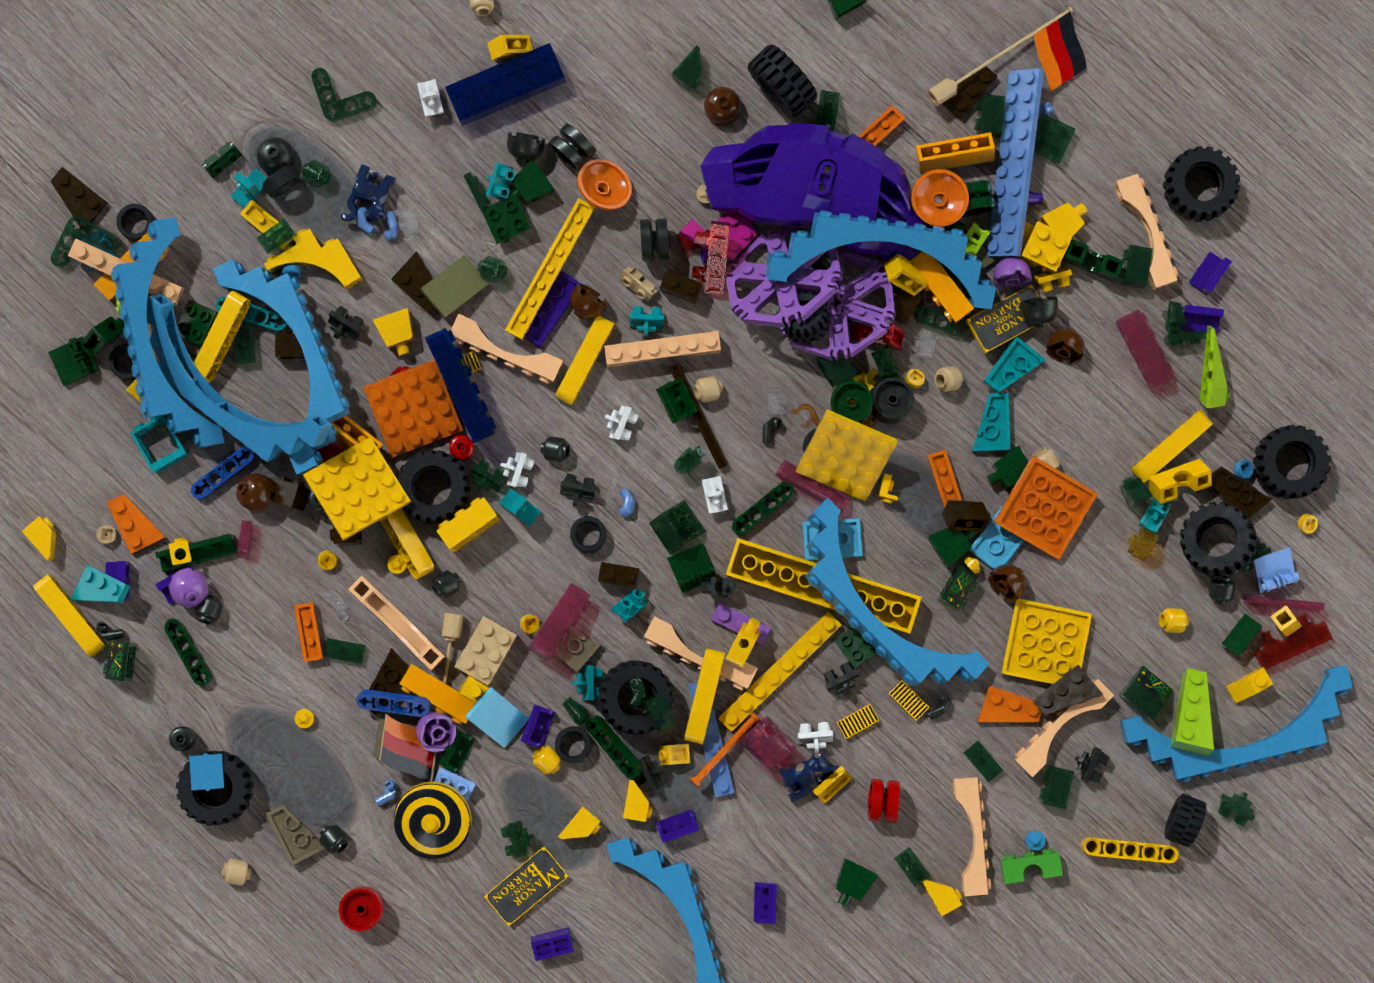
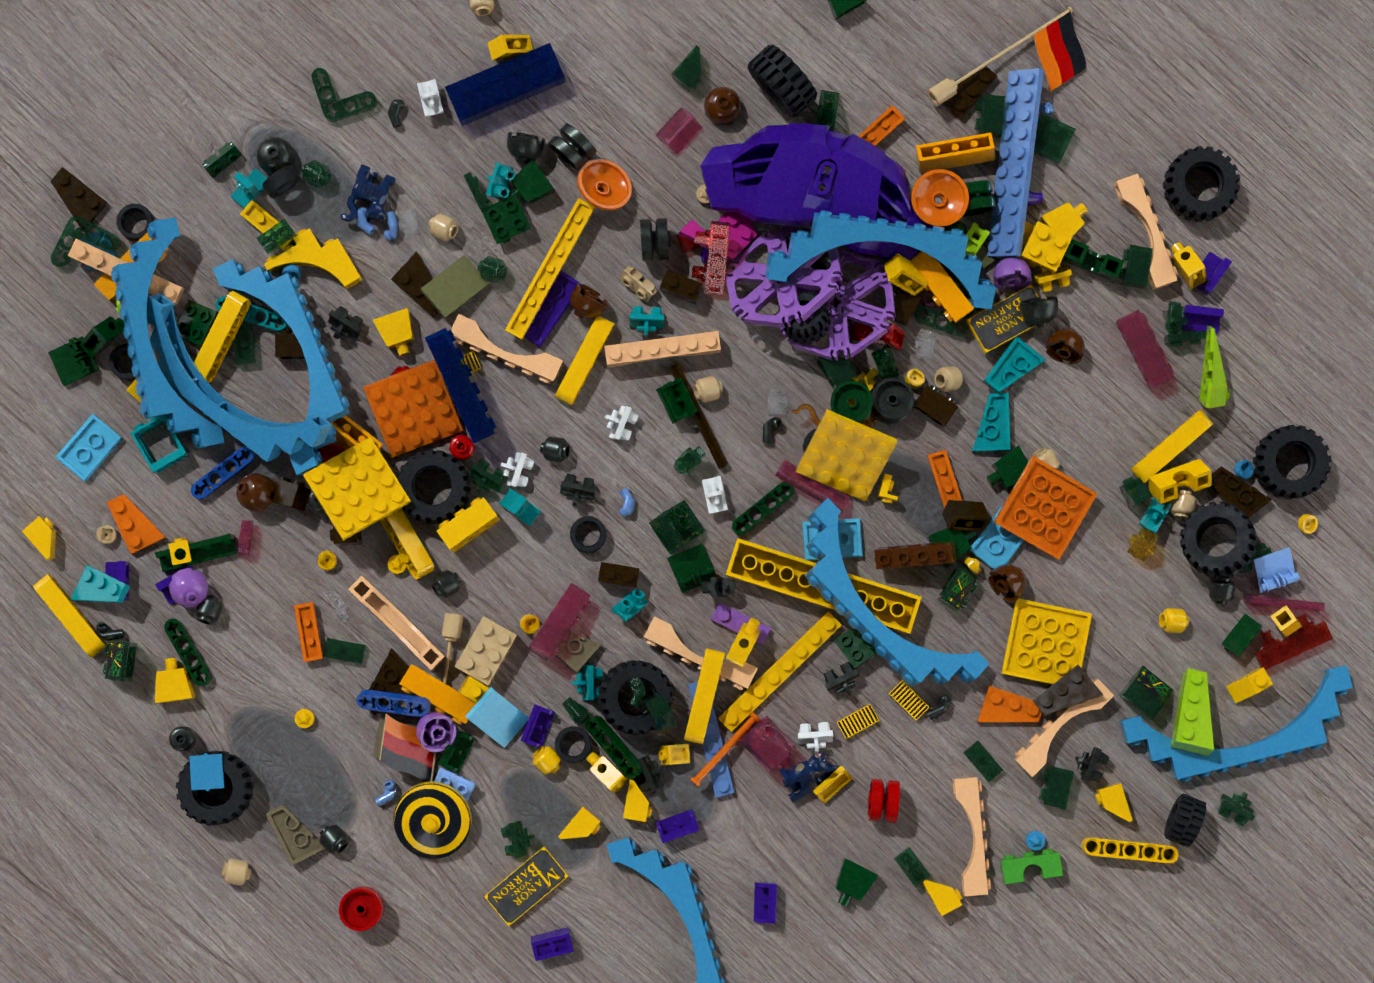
(89, 447): none -> medium azure tile
(173, 683): none -> yellow torso
(395, 107): none -> pearl dark grey arm
(443, 227): none -> tan head
(612, 777): none -> yellow torso
(679, 130): none -> clear pink panel
(915, 555): none -> reddish brown brick
(935, 405): none -> dark brown brick
(1114, 801): none -> yellow slope
(1183, 505): none -> tan head
(1188, 265): none -> yellow torso

